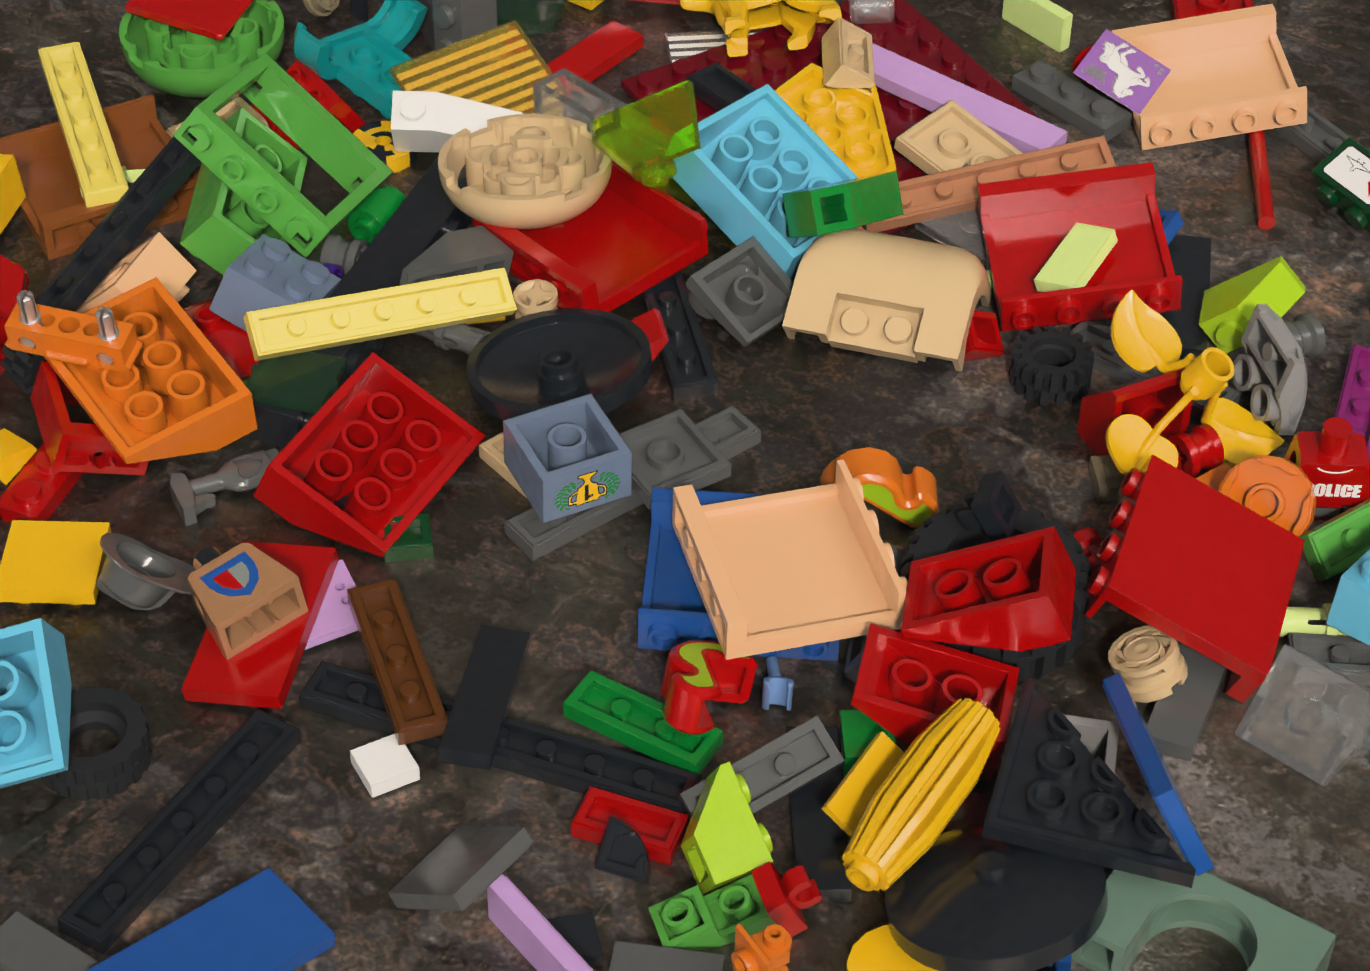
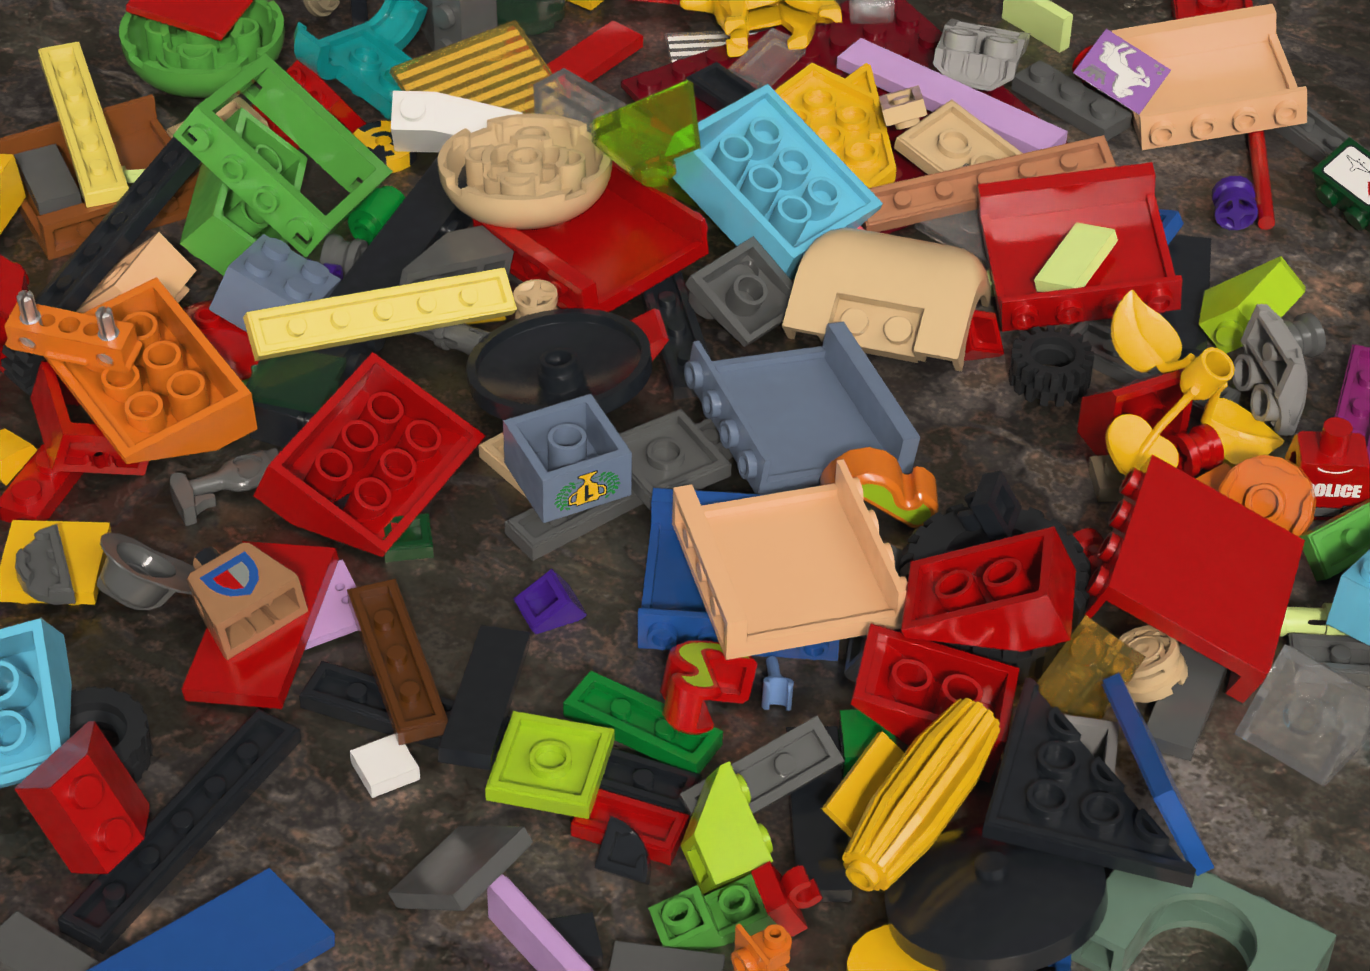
(44, 569): none -> dark grey tile
(47, 179): none -> dark grey tile
(87, 803): none -> red slope
(549, 603): none -> dark purple slope
(550, 764): none -> lime tile
(766, 59): none -> clear tile
(800, 410): none -> sand blue panel
(842, 205): green slope -> none
(847, 56): tan slope -> none
(903, 107): none -> tan plate
(979, 54): none -> light grey slope
(1078, 670): none -> clear yellow brick
(1242, 209): none -> dark purple wheel

